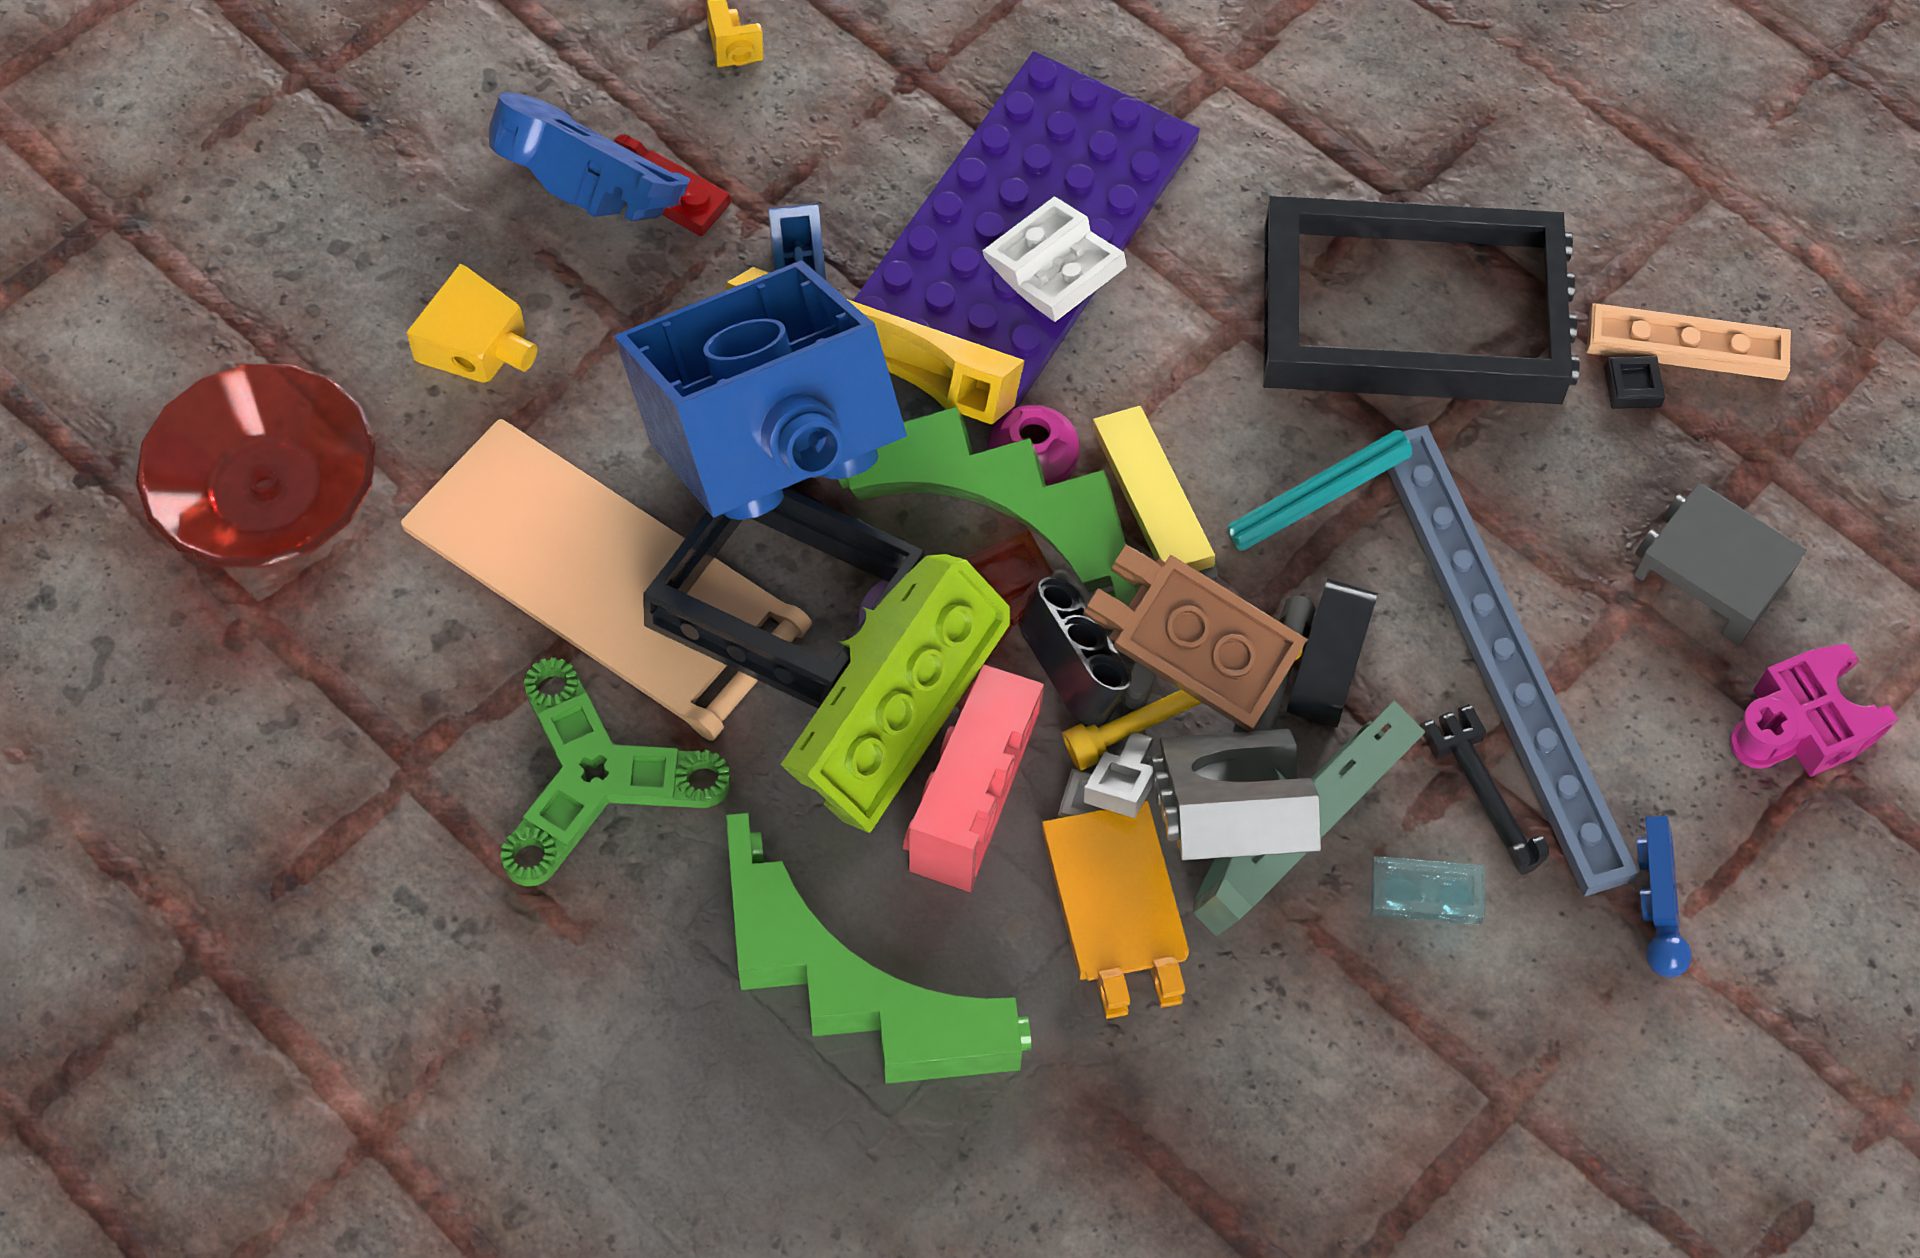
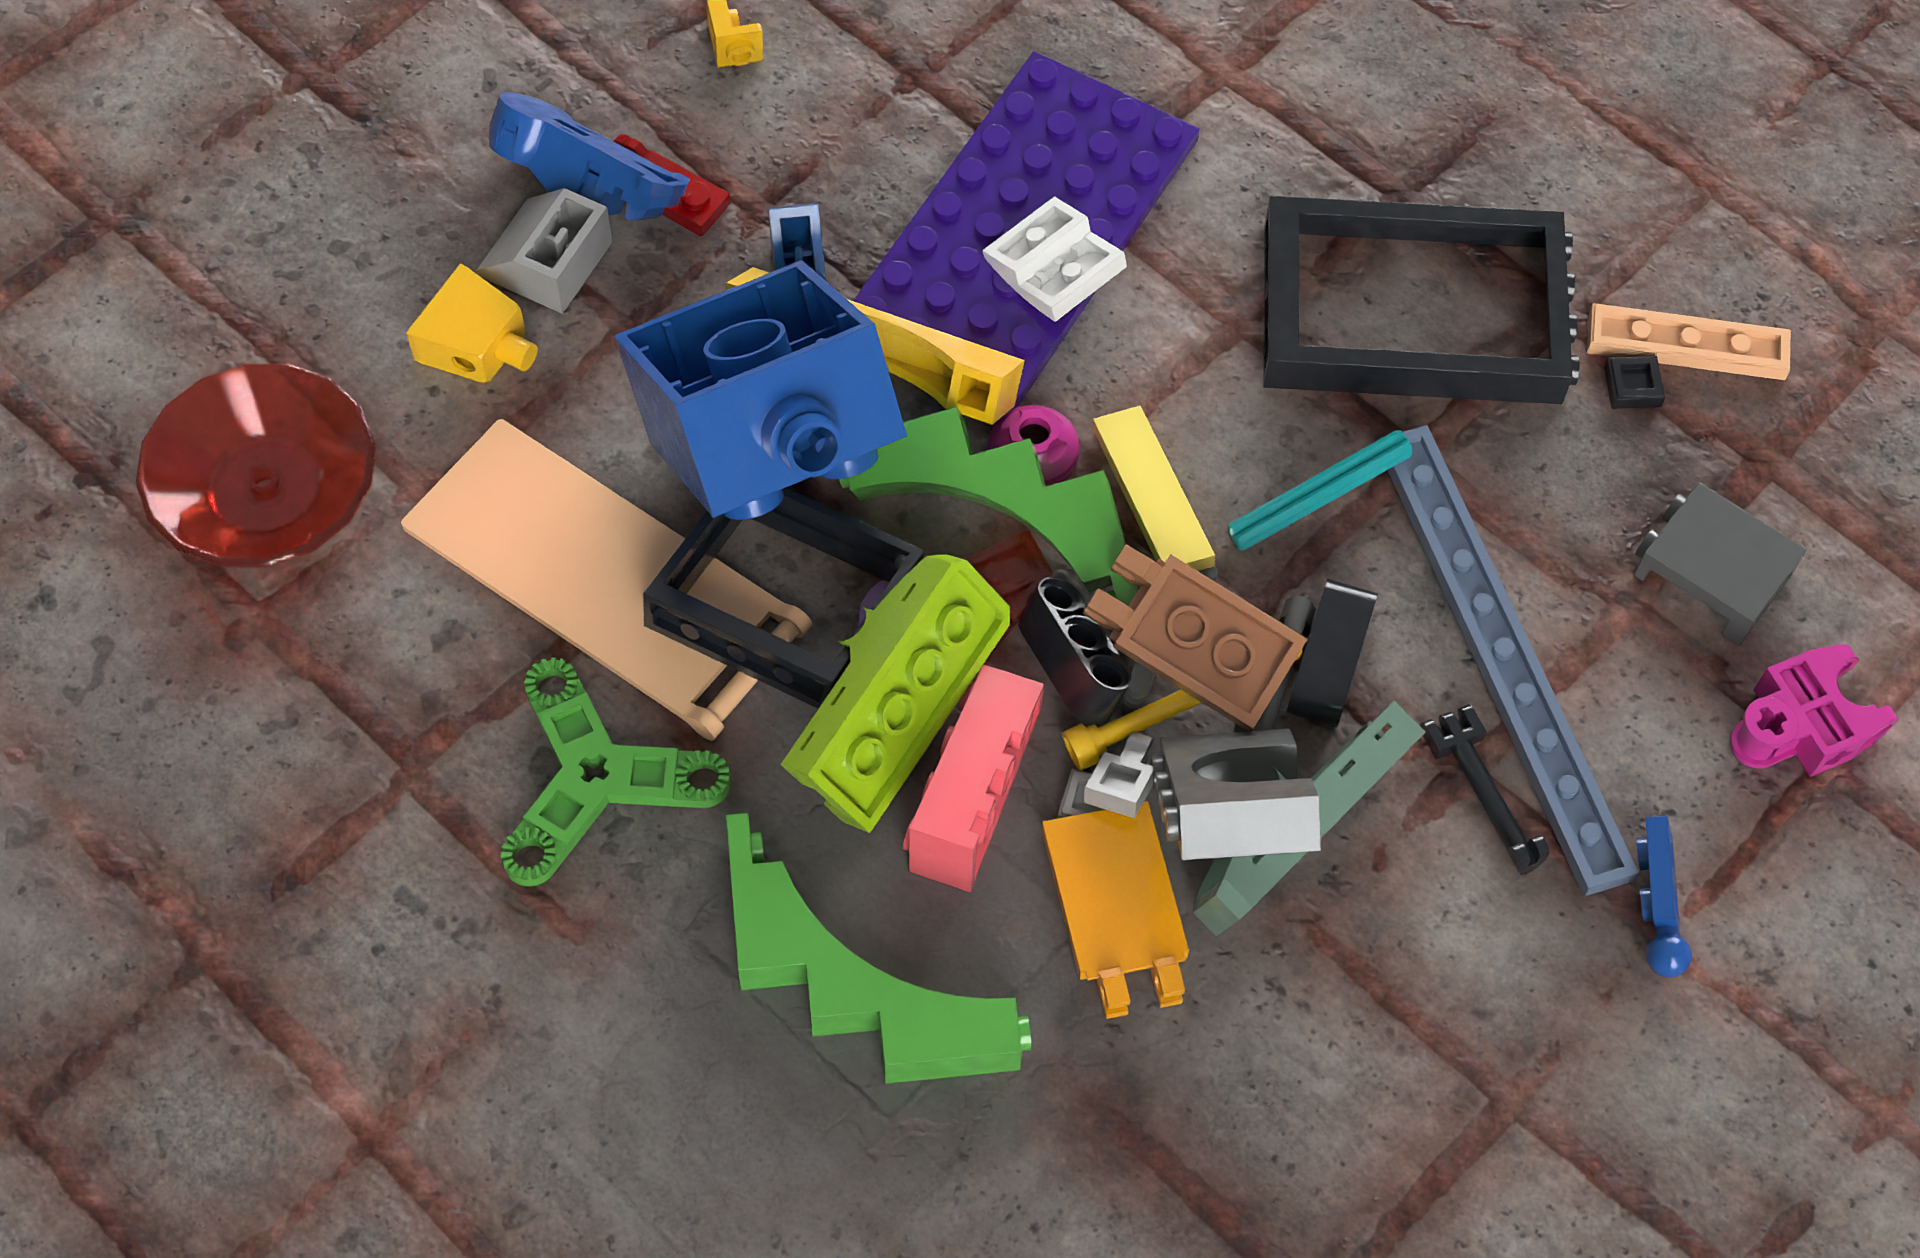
(549, 248): none -> light grey slope
(1428, 890): clear light blue plate -> none

